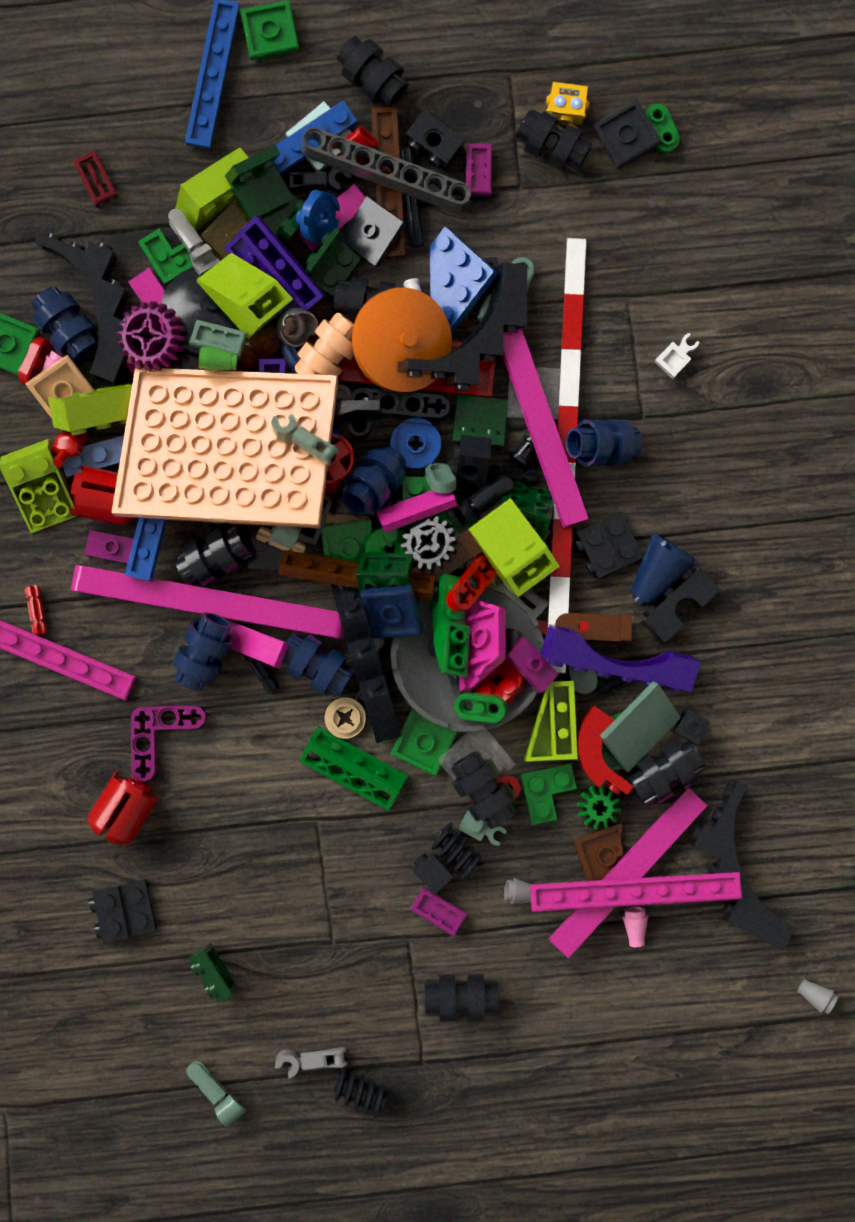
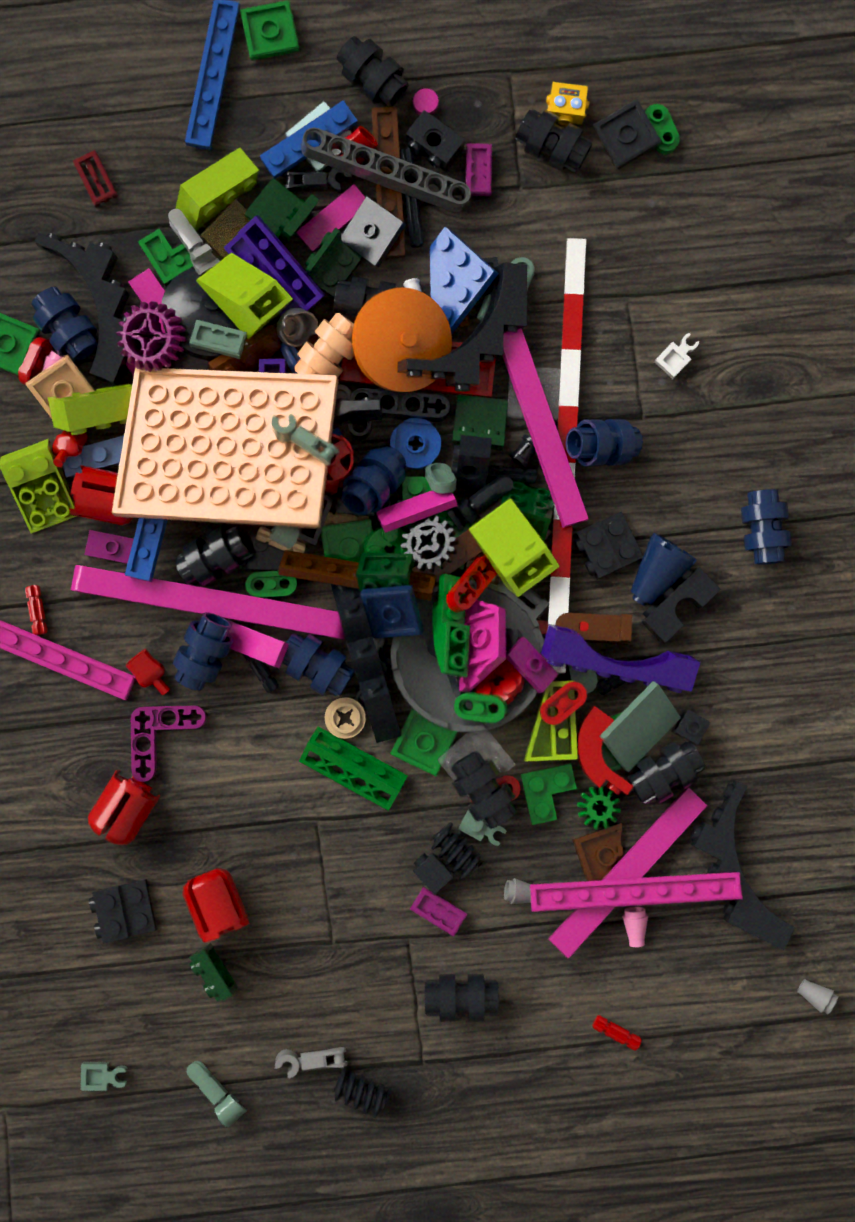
(97, 1076): none -> sand green plate
(148, 671): none -> red piece
(214, 904): none -> red cylinder
(217, 359): bright green cone -> none
(259, 183): dark green bracket -> none
(271, 584): none -> green plate
(322, 206): blue plate -> none
(425, 100): none -> dark pink tile
(562, 703): none -> red plate
(617, 1033): none -> red axle
(765, 519): none -> dark blue piece

